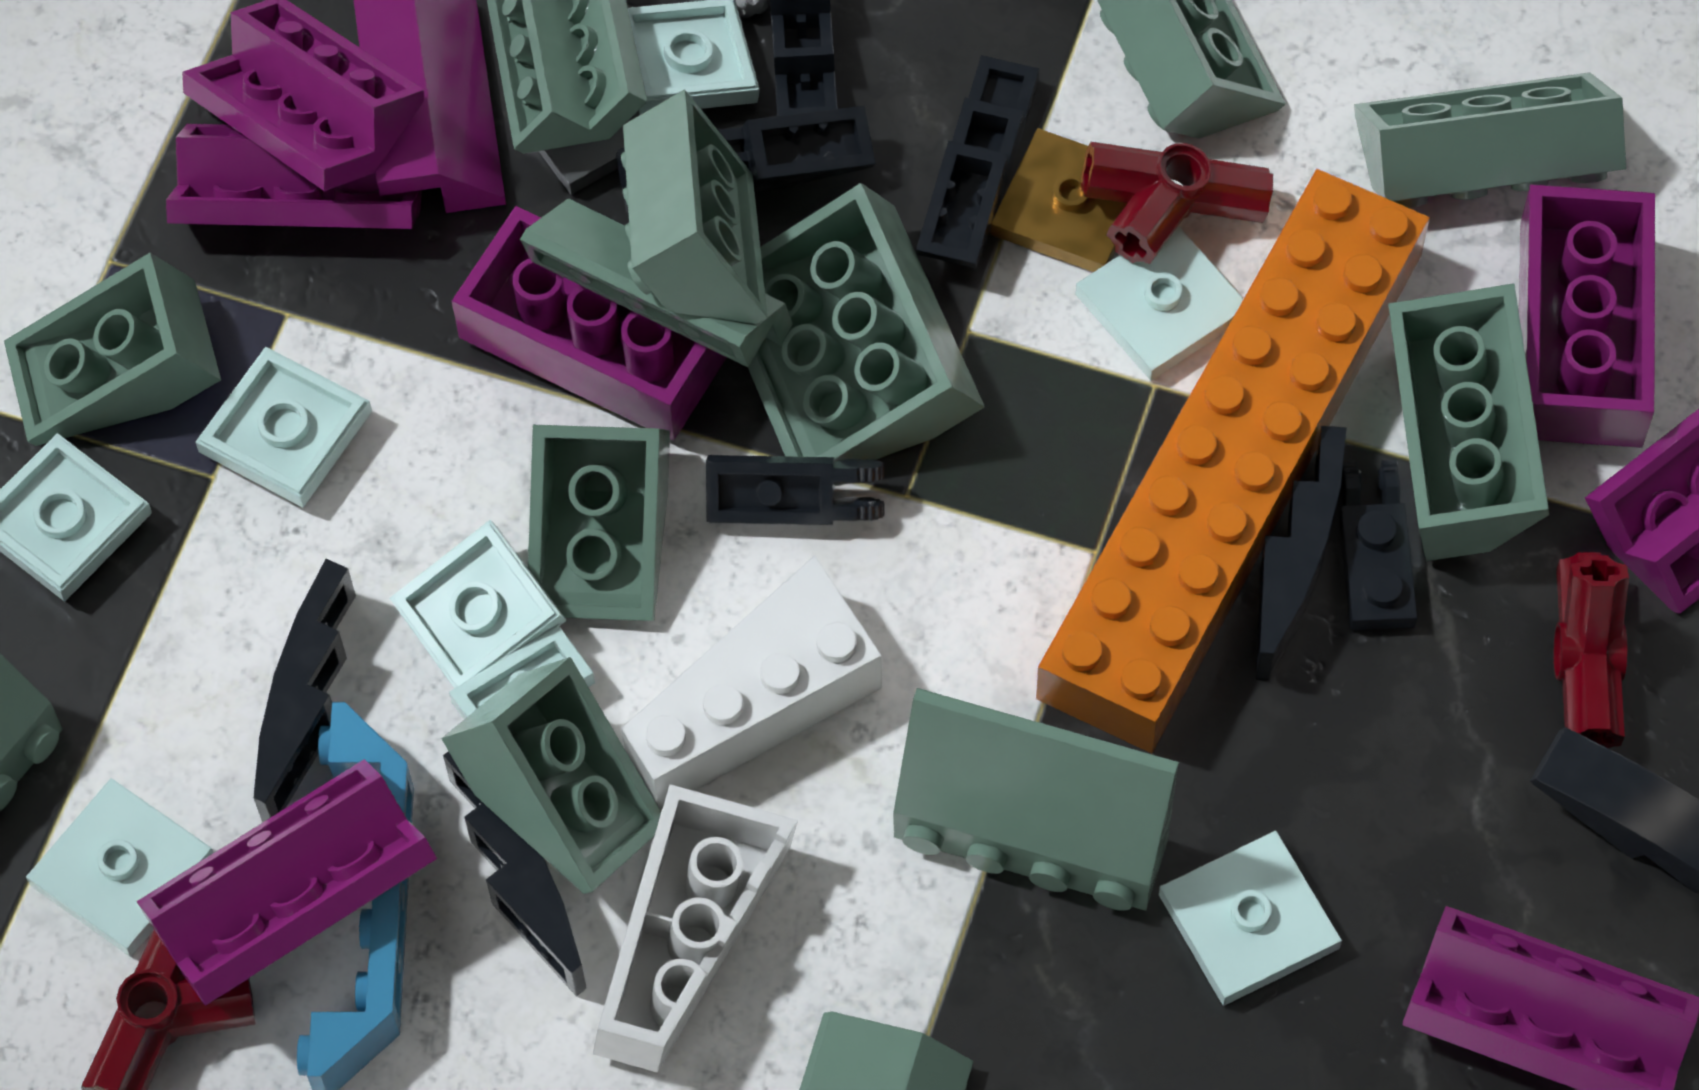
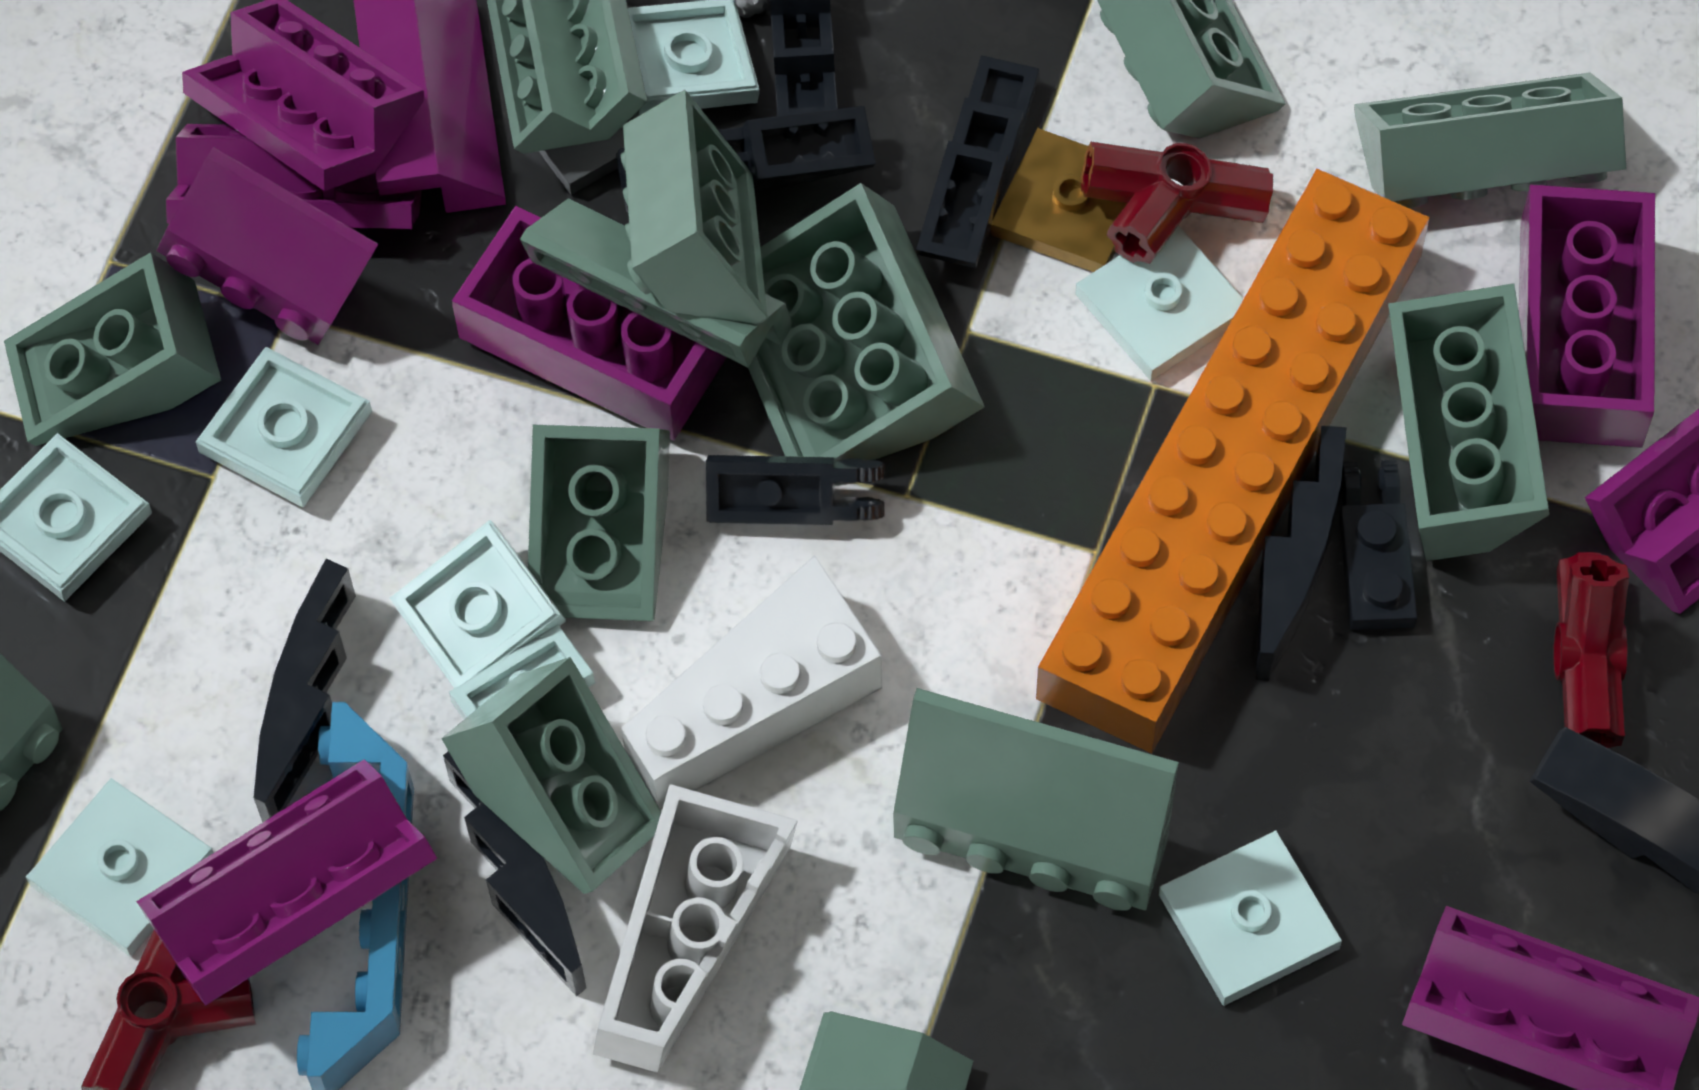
(265, 247): none -> magenta slope

